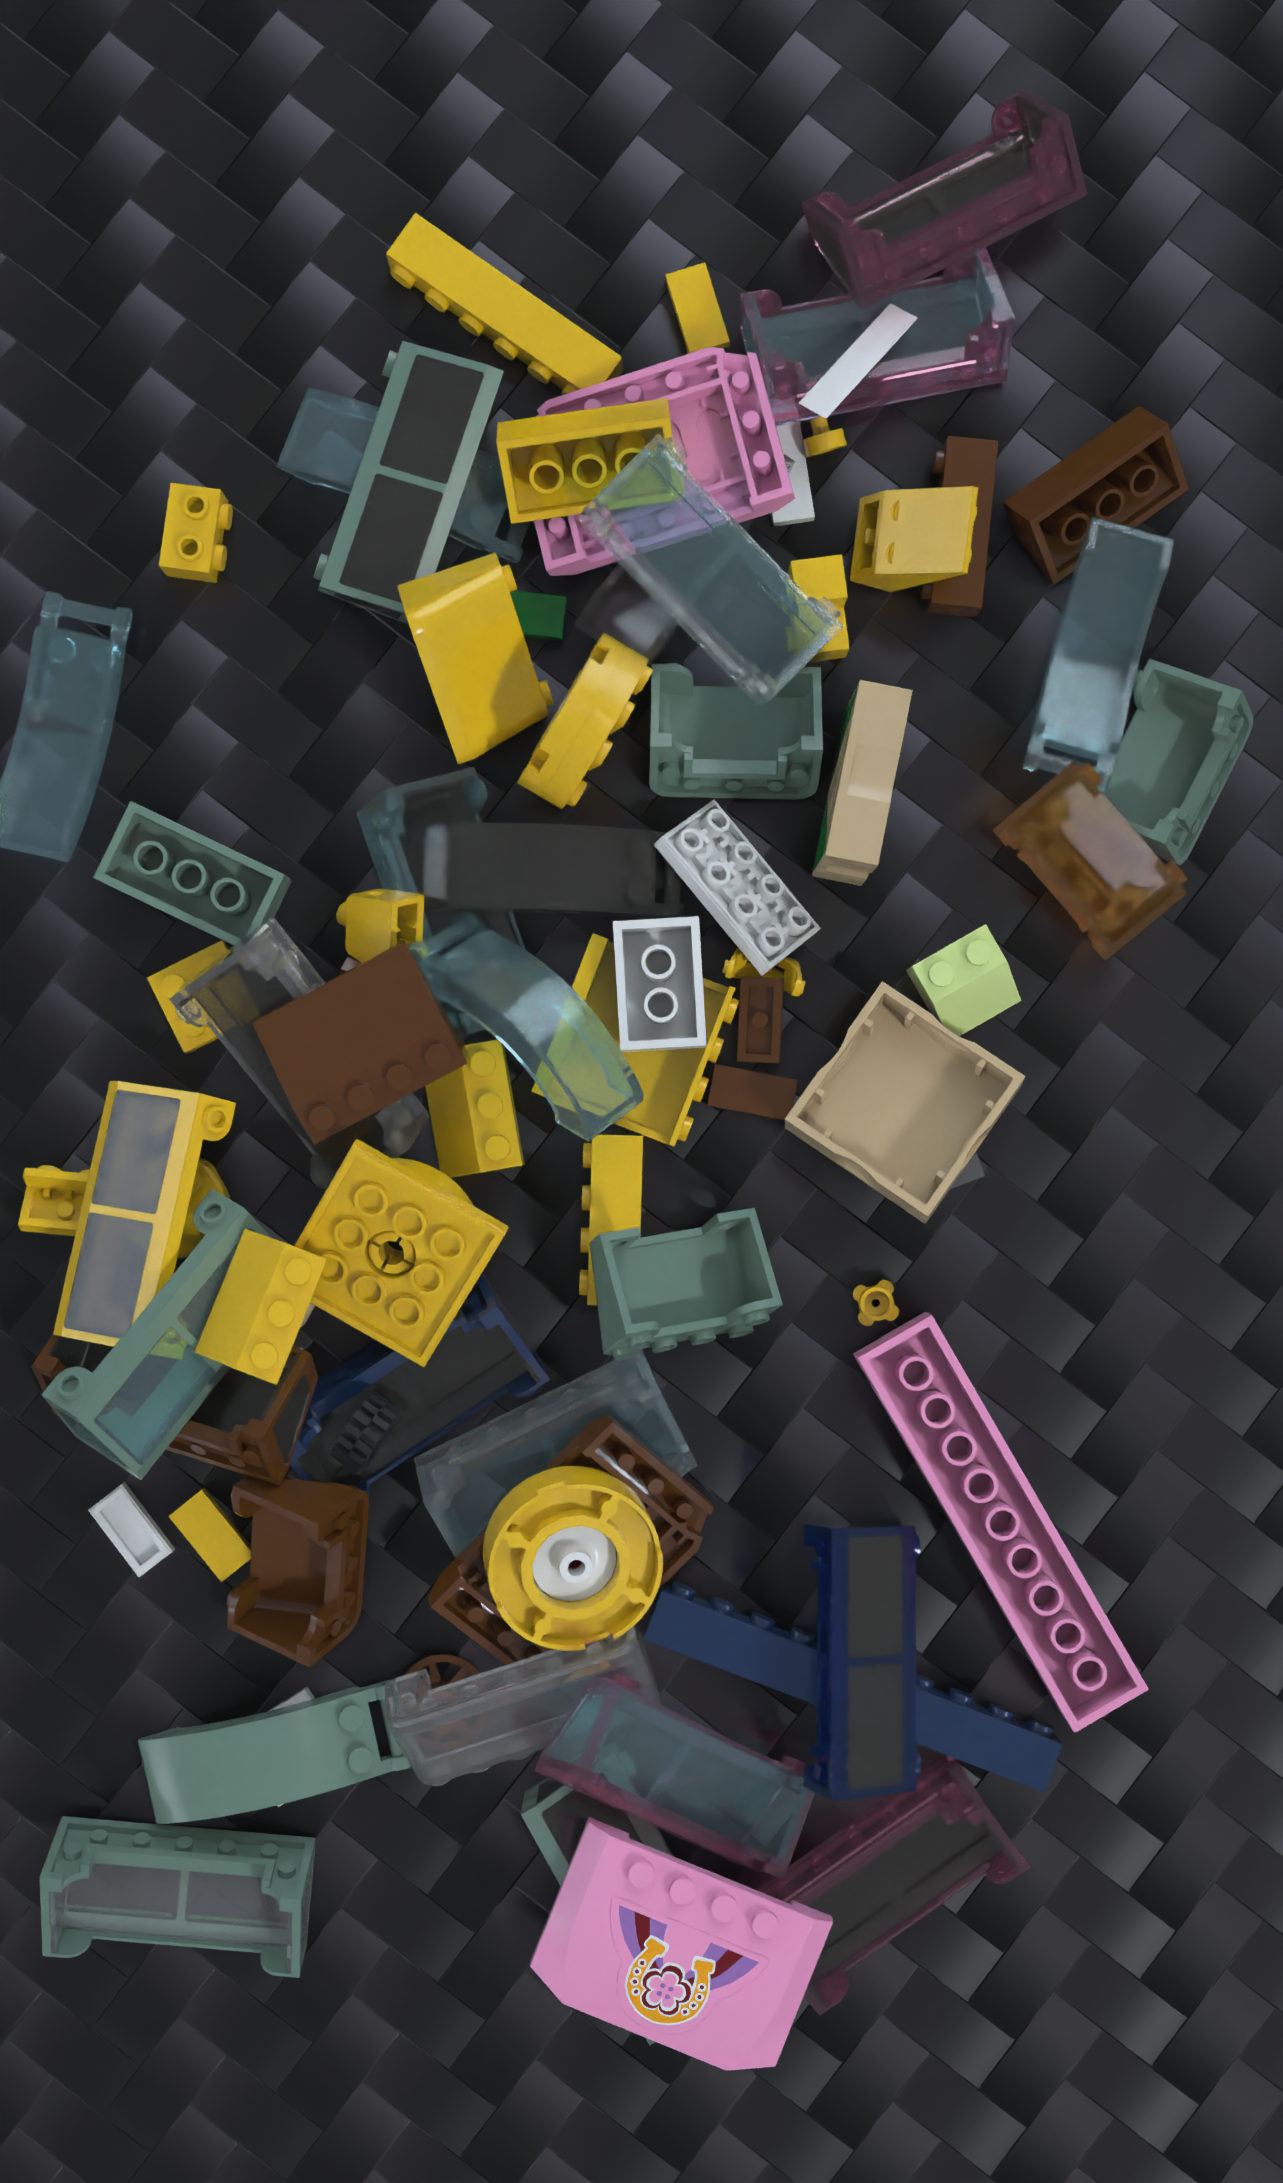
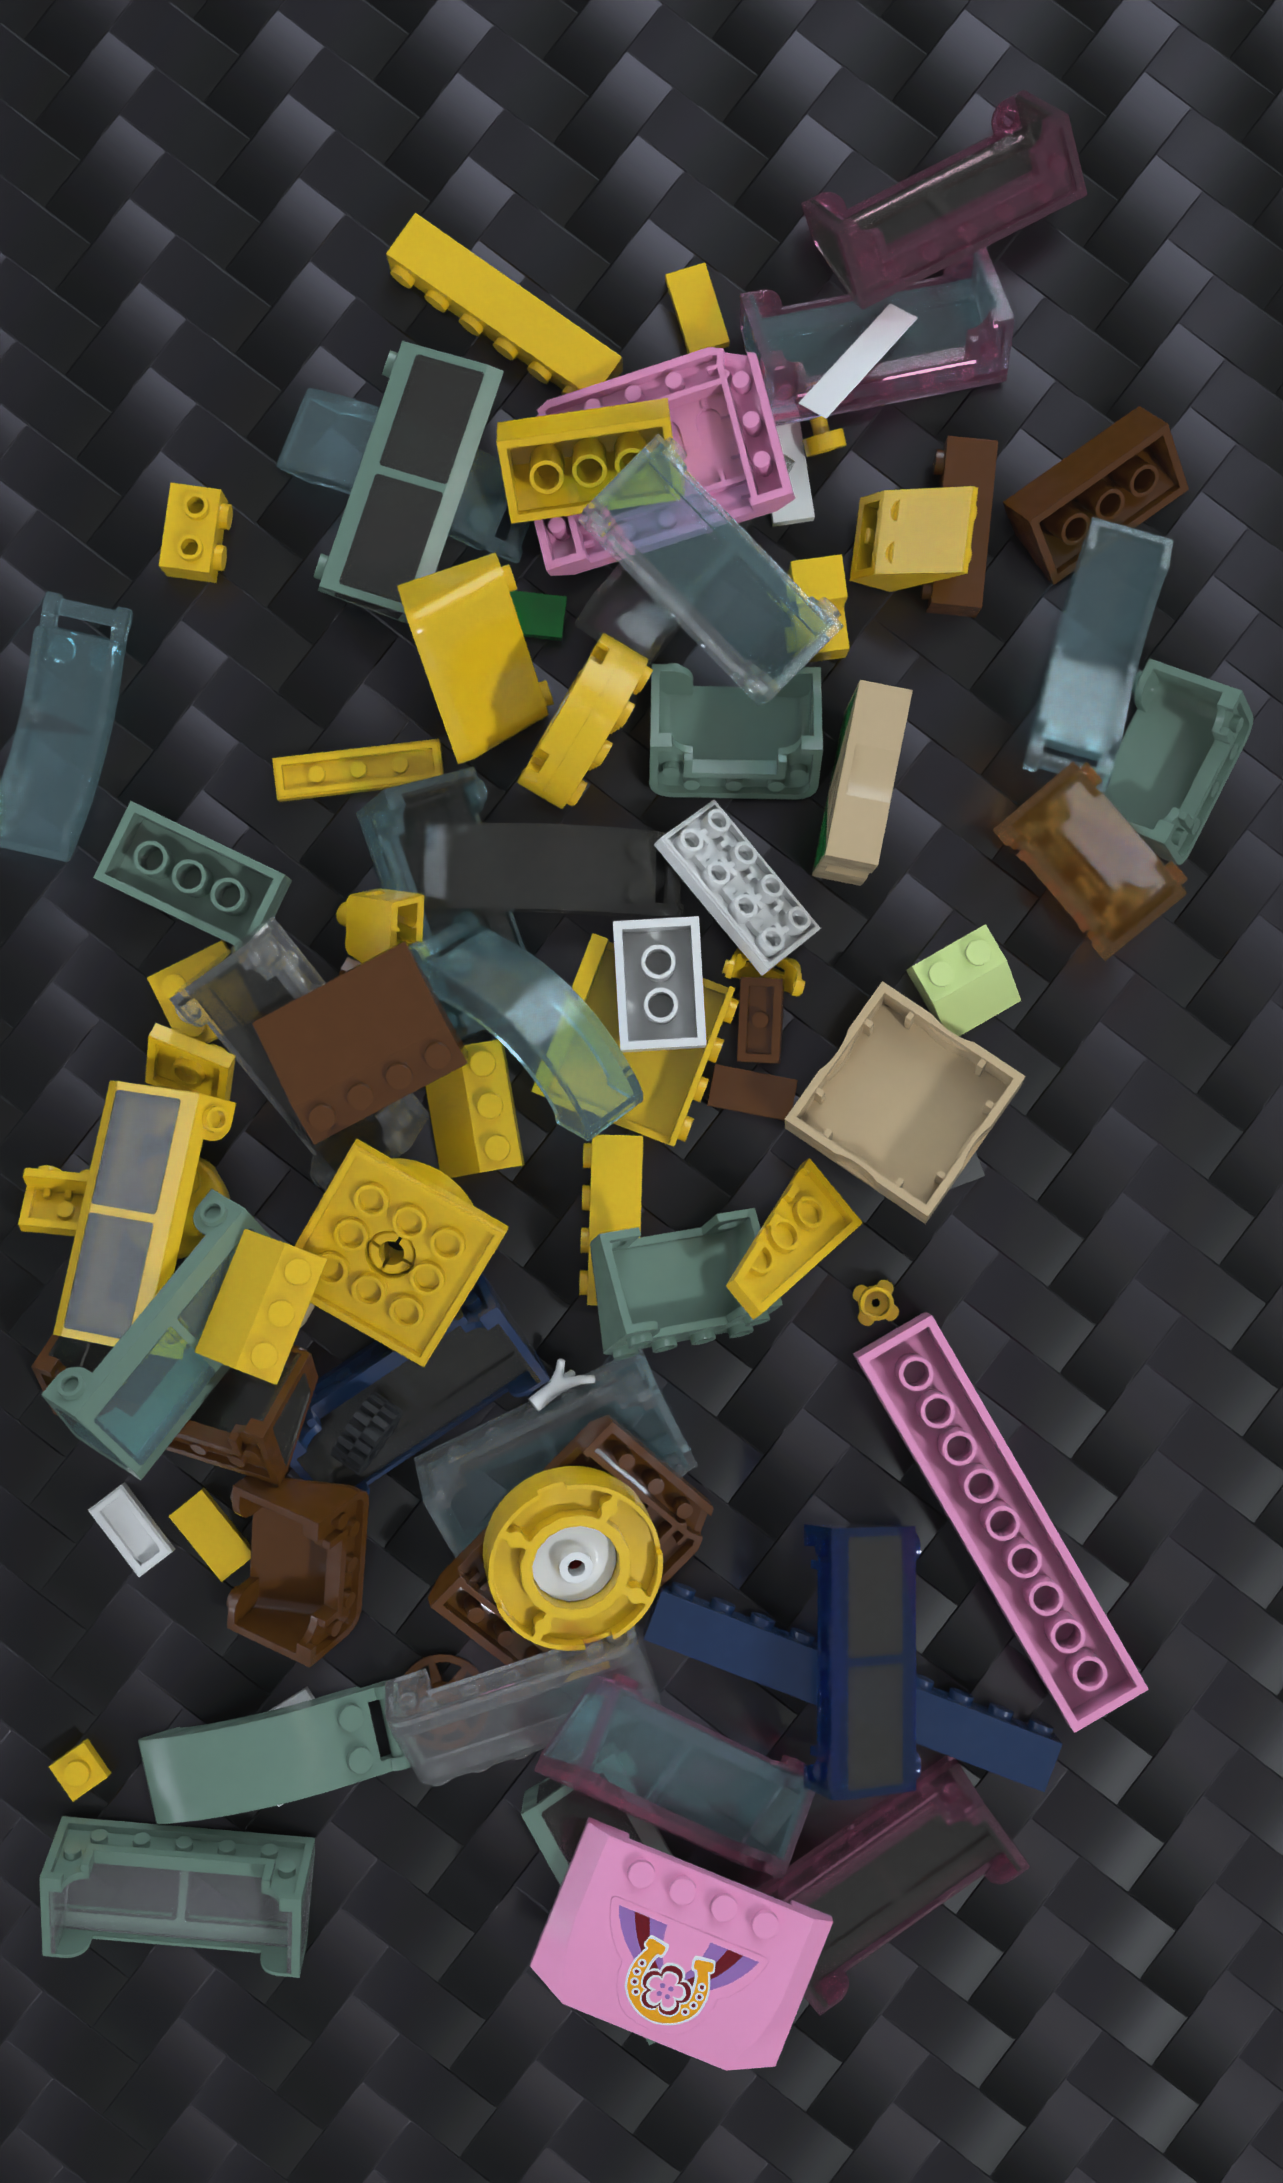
(80, 1769): none -> yellow plate
(188, 1064): none -> yellow plate
(356, 769): none -> yellow tile
(557, 1385): none -> white bar
(793, 1240): none -> yellow wing

